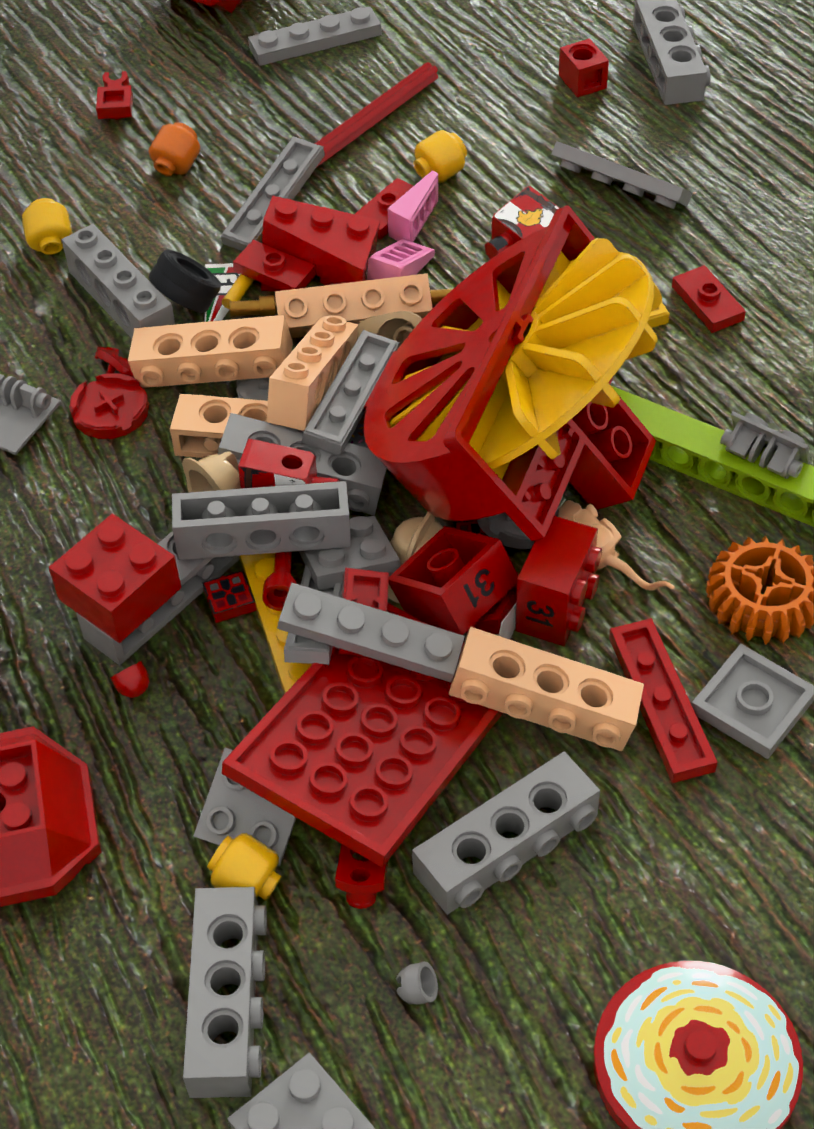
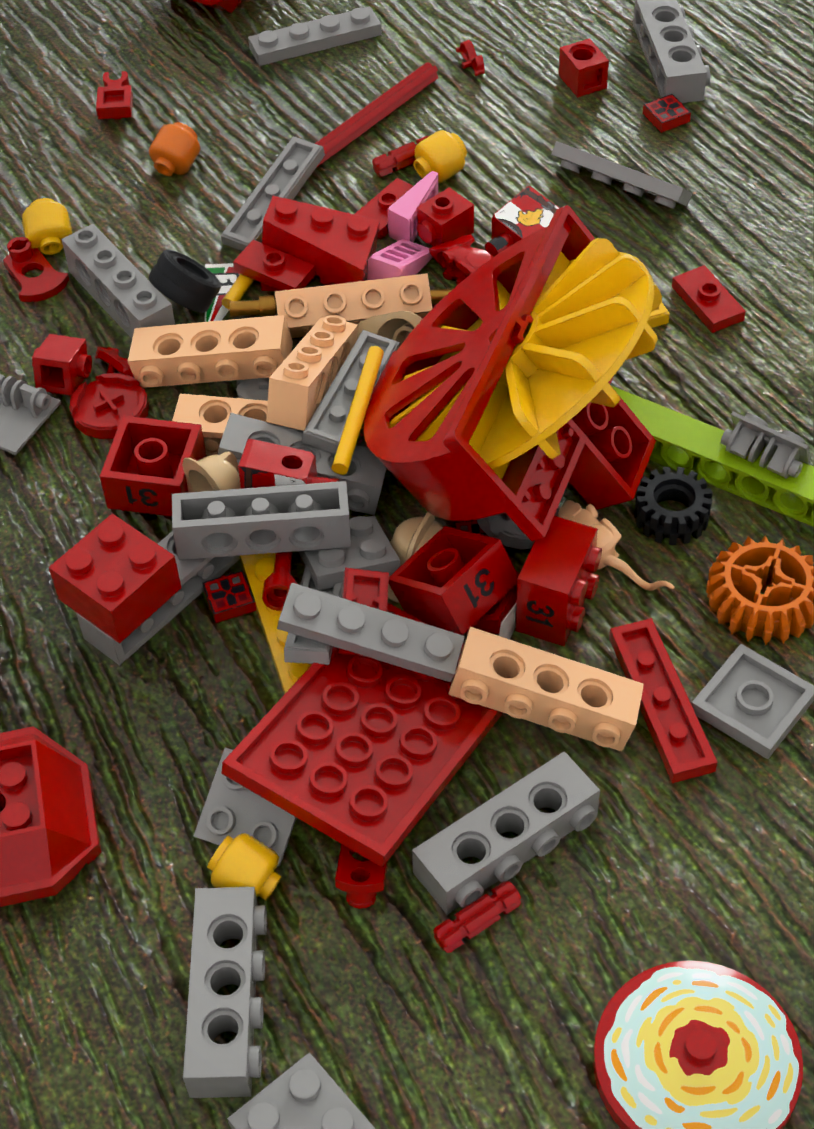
(23, 259): none -> red piece
(61, 364): none -> red brick
(131, 681): red hinge -> none
(147, 464): none -> red brick
(357, 410): none -> yellow bar
(397, 159): none -> red axle
(417, 983): light grey hinge -> none
(445, 218): none -> red brick
(459, 258): none -> red animal
(472, 60): none -> red piece
(477, 916): none -> red axle
(666, 113): none -> red tile
(675, 488): none -> black tyre

